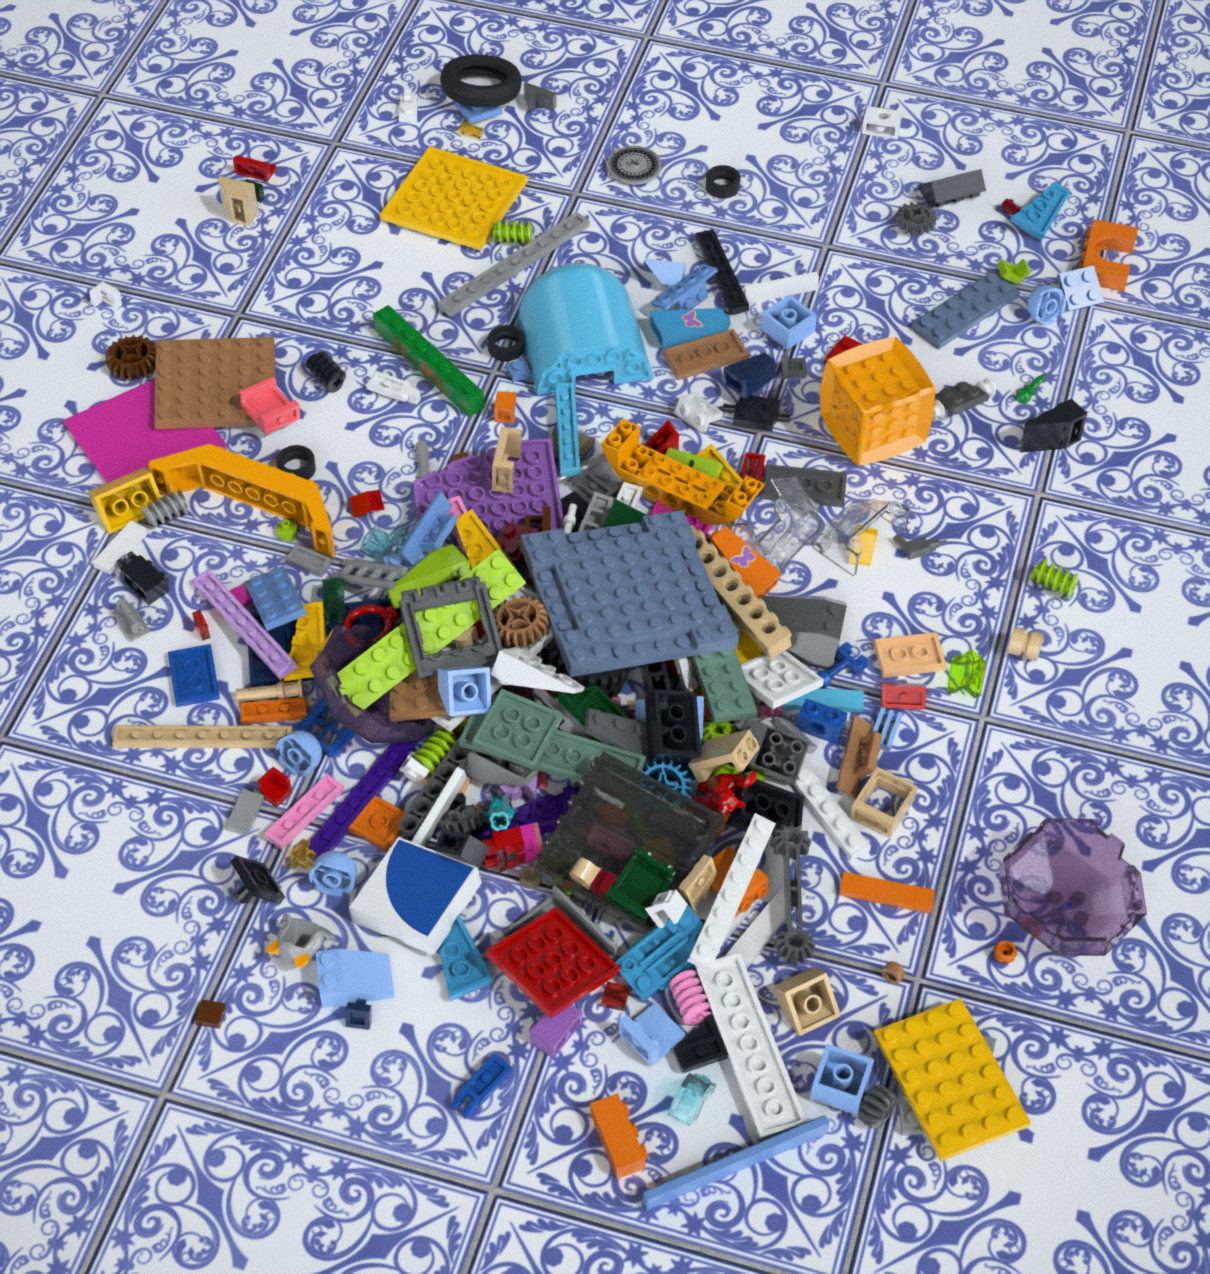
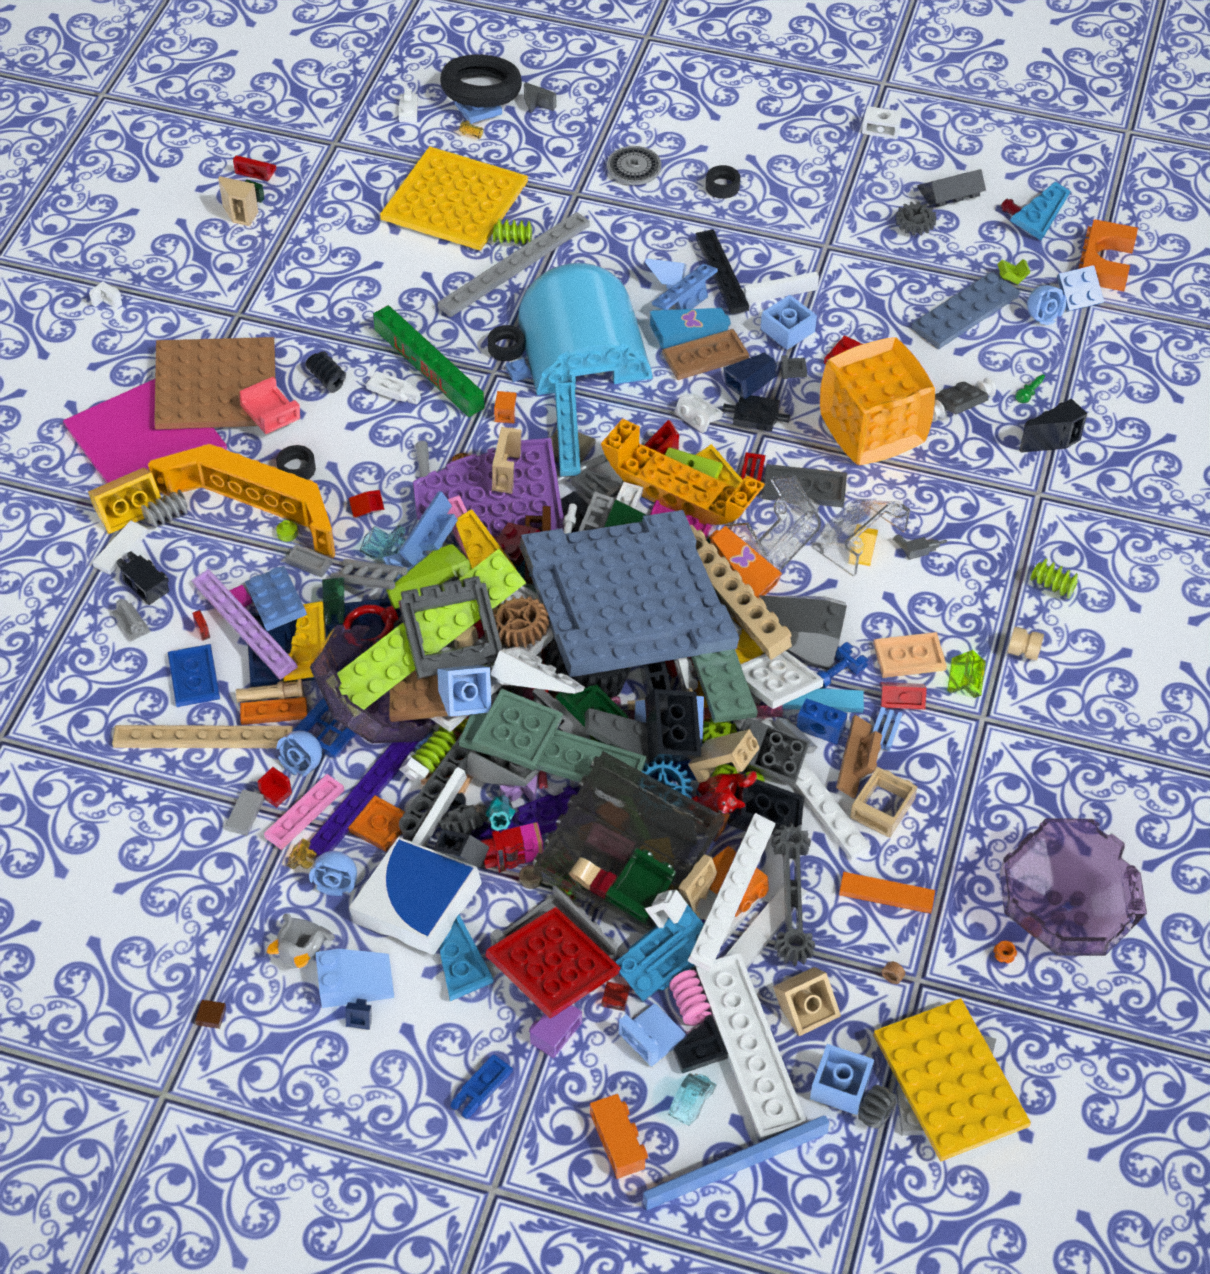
(127, 357): reddish brown gear -> none
(257, 881): black tile -> none

